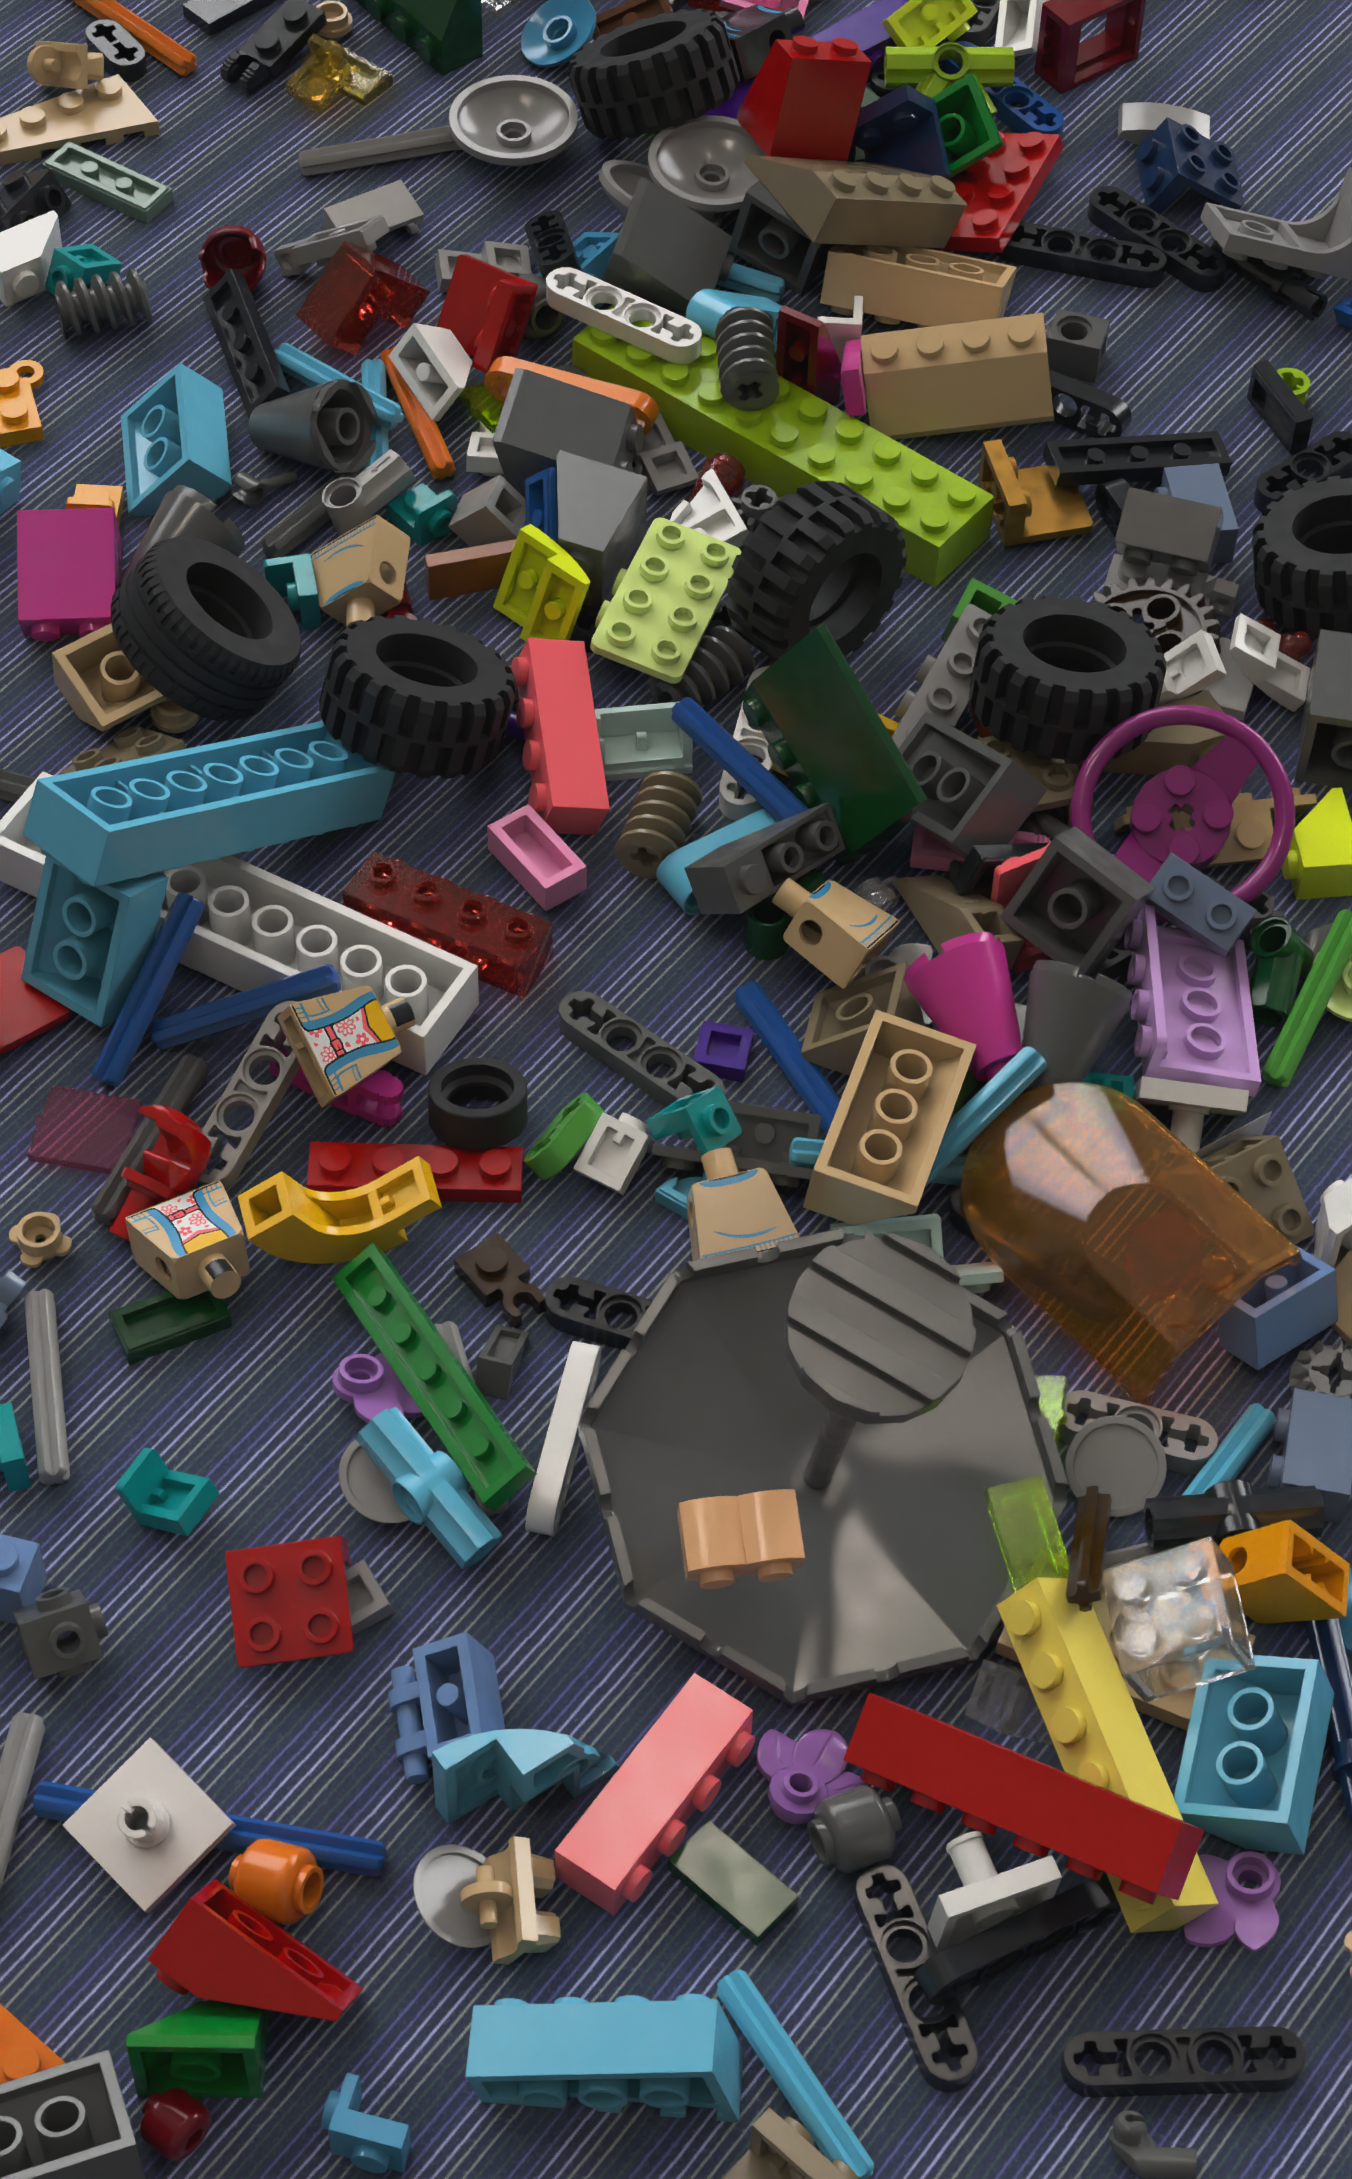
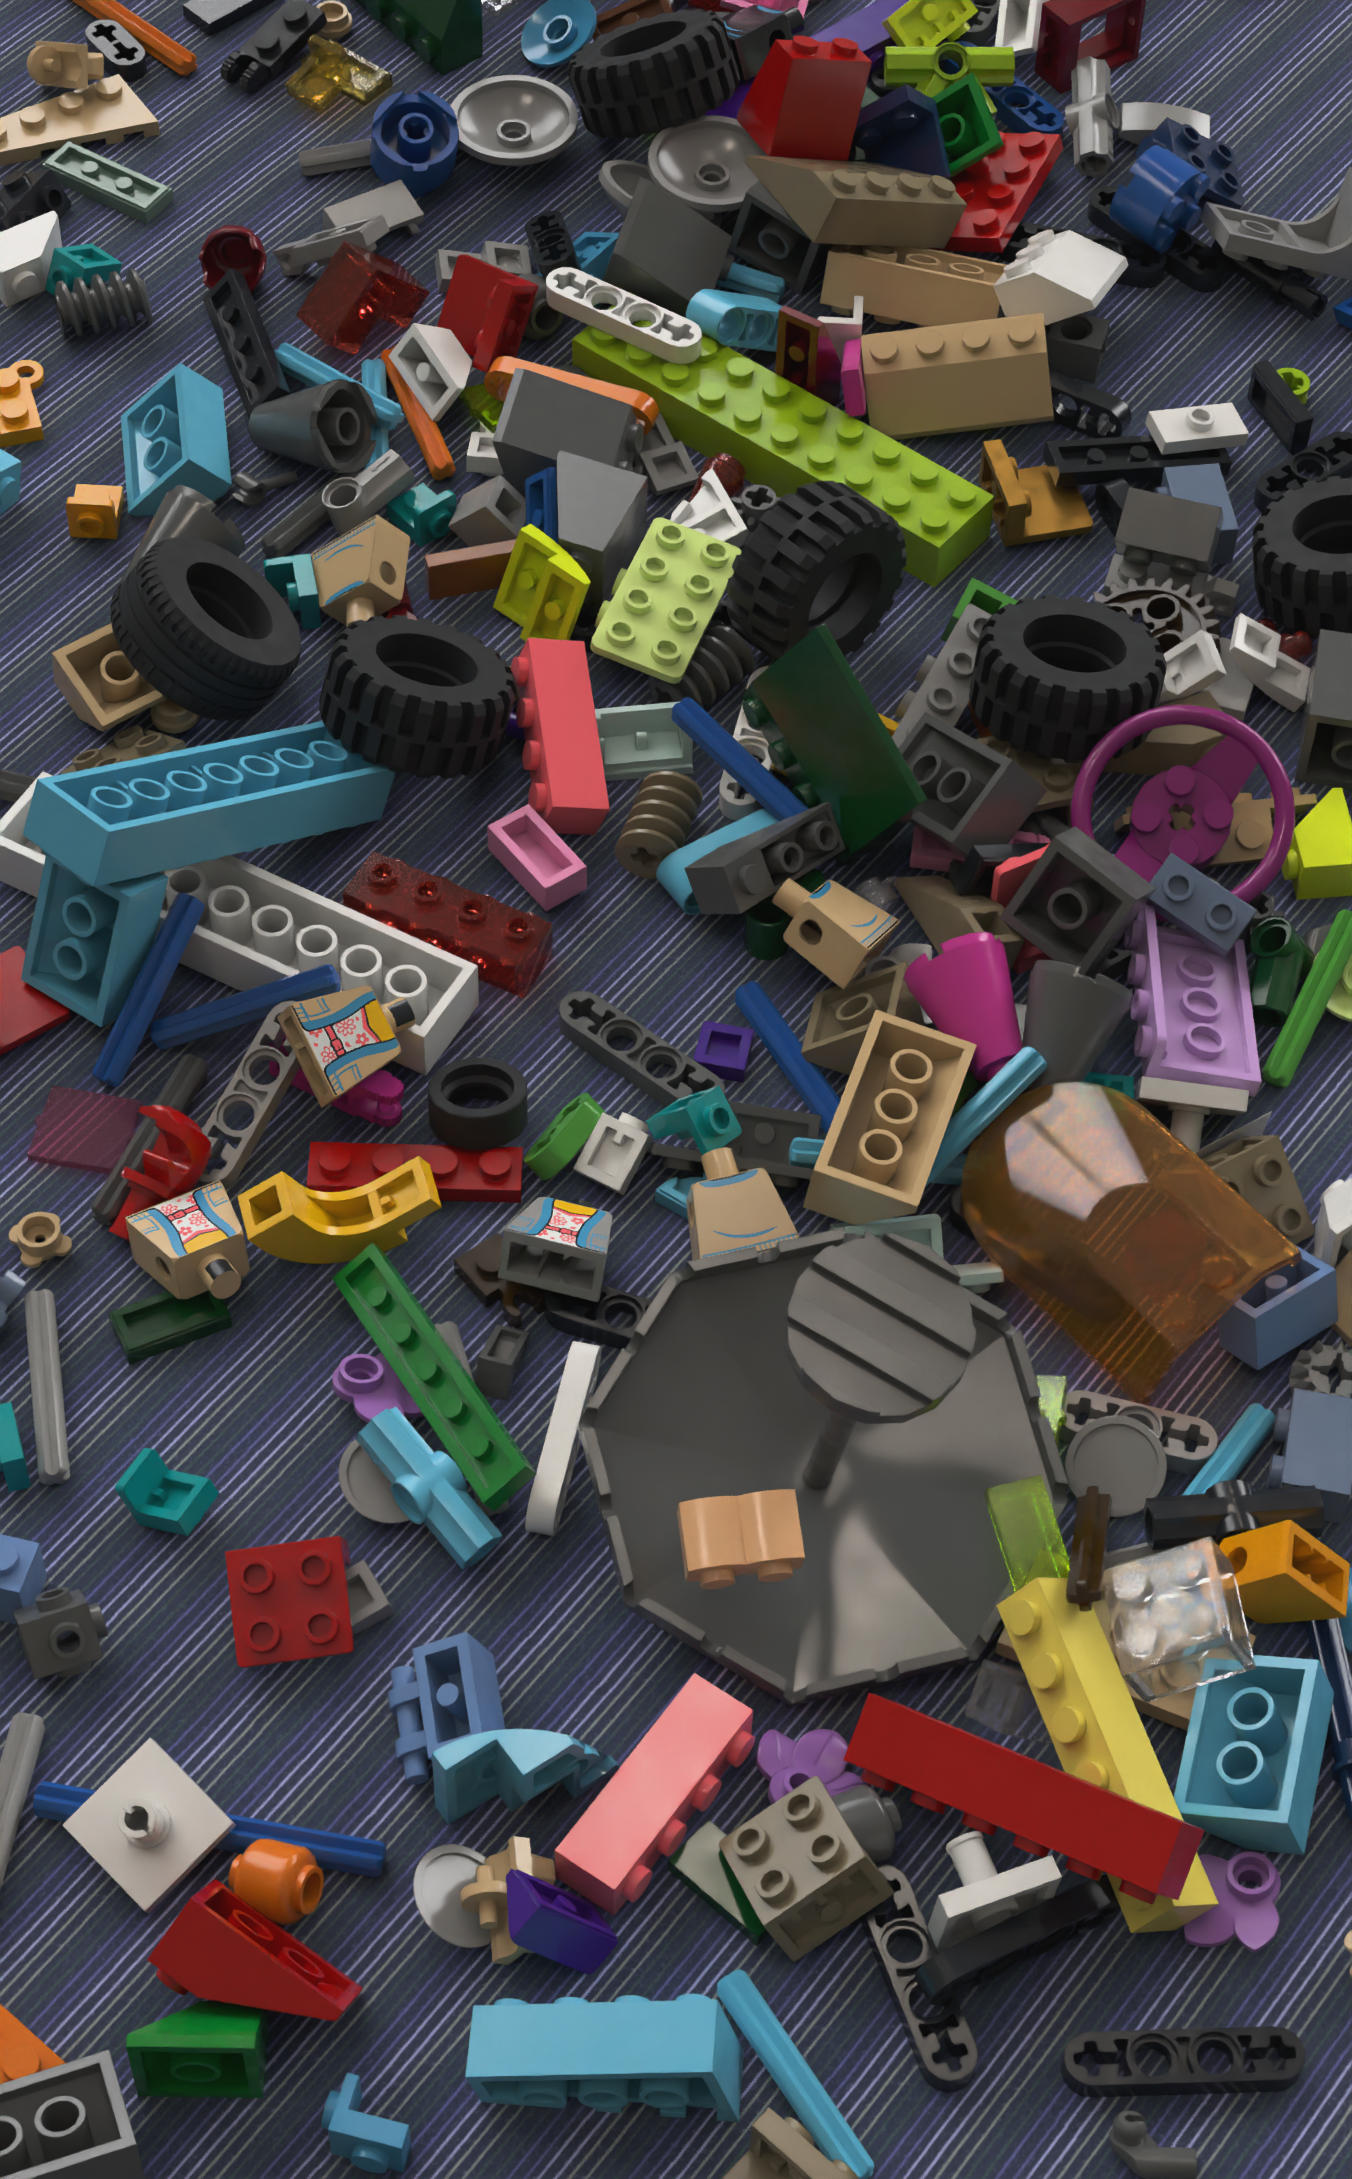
(67, 570): dark pink slope -> none
(174, 2123): dark red piece -> none
(414, 141): none -> blue brick
(557, 1247): none -> light grey torso
(557, 1923): none -> dark purple slope
(746, 359): dark grey piece -> none
(804, 1869): none -> dark tan bracket
(1058, 276): none -> white slope
(1092, 117): none -> light grey piece
(1159, 198): none -> blue brick
(1196, 428): none -> white plate

